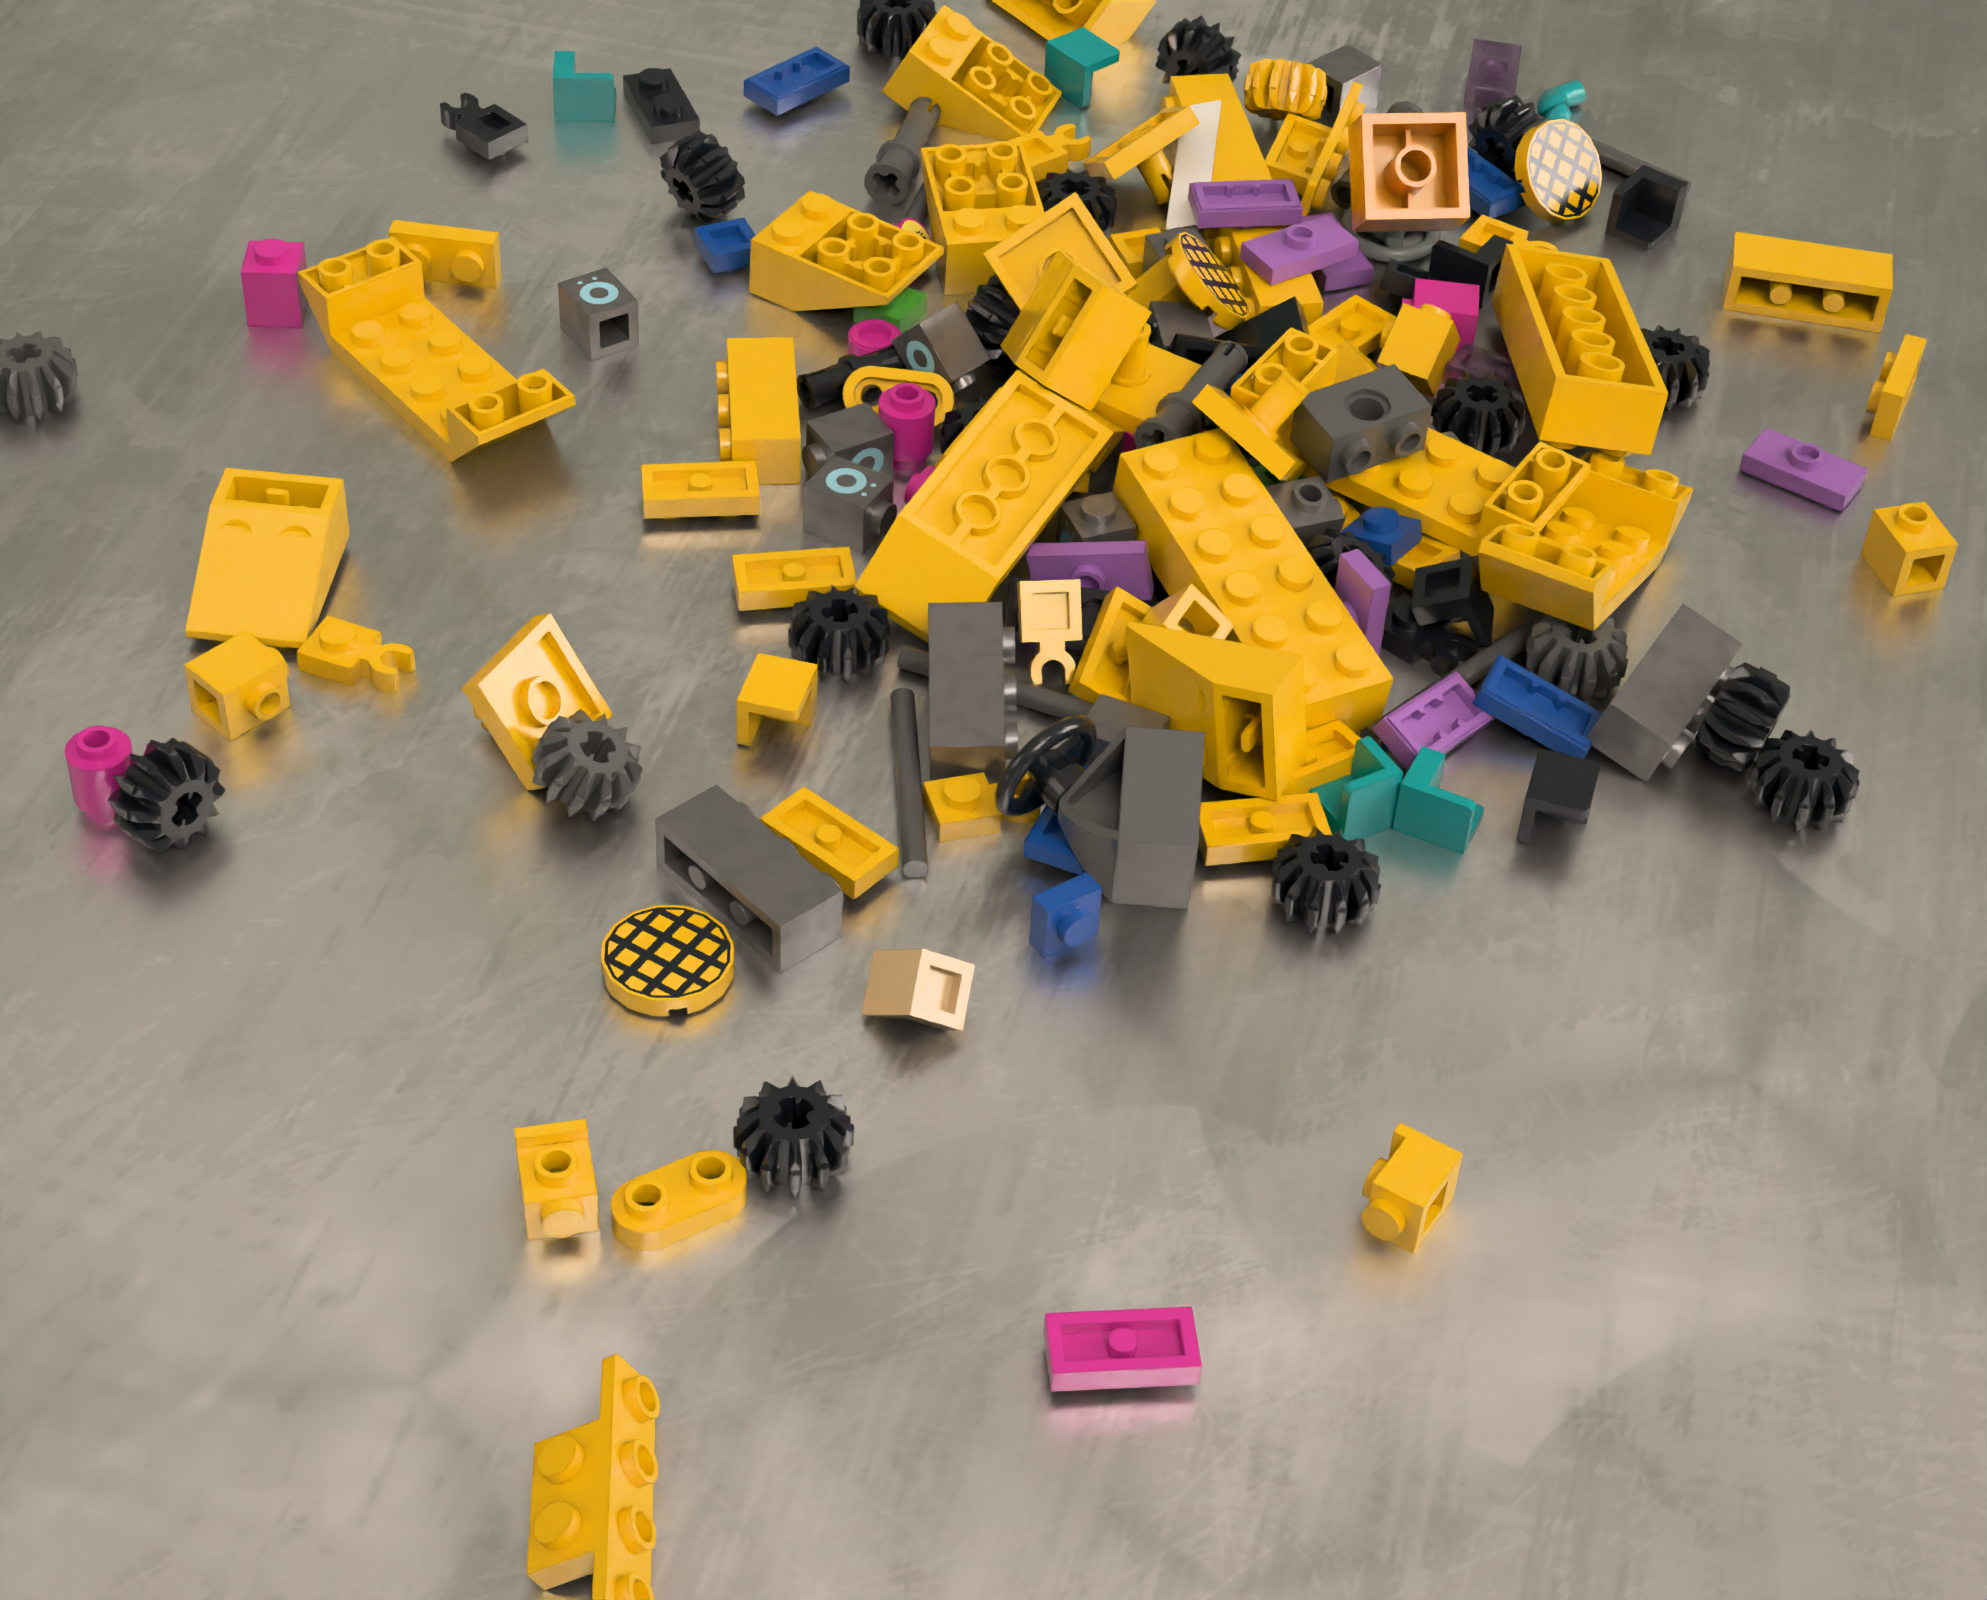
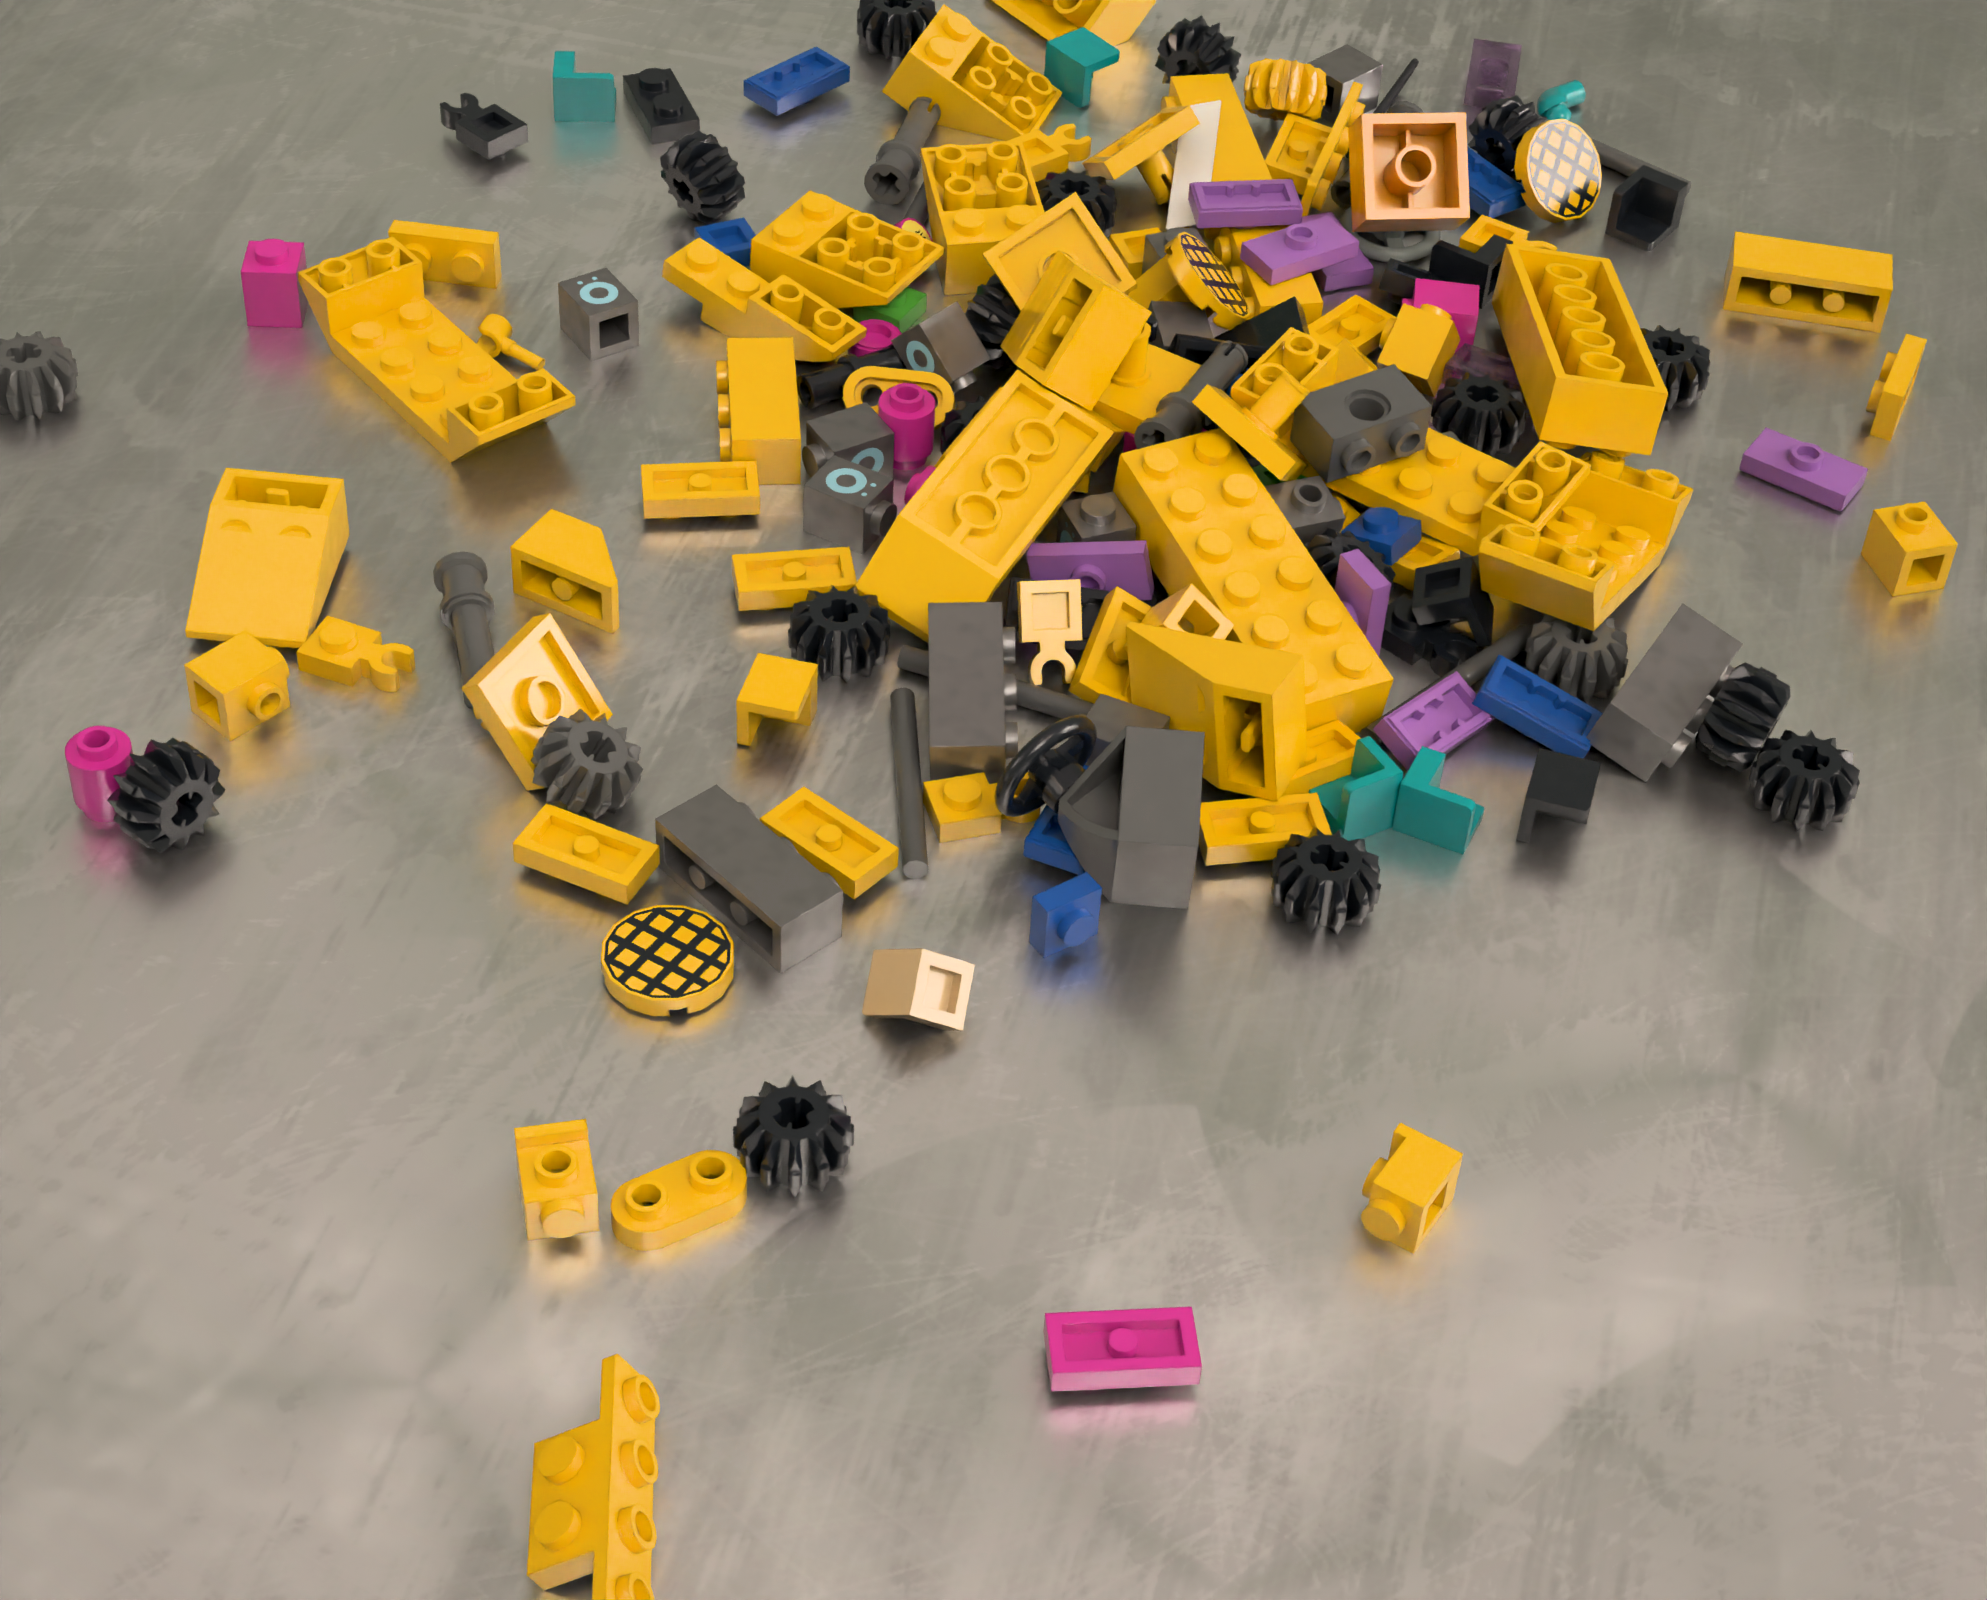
(466, 610): none -> dark grey pin
(496, 339): none -> yellow hand
(567, 569): none -> yellow slope
(586, 853): none -> yellow plate
(750, 307): none -> yellow slope
(1395, 90): none -> black piece

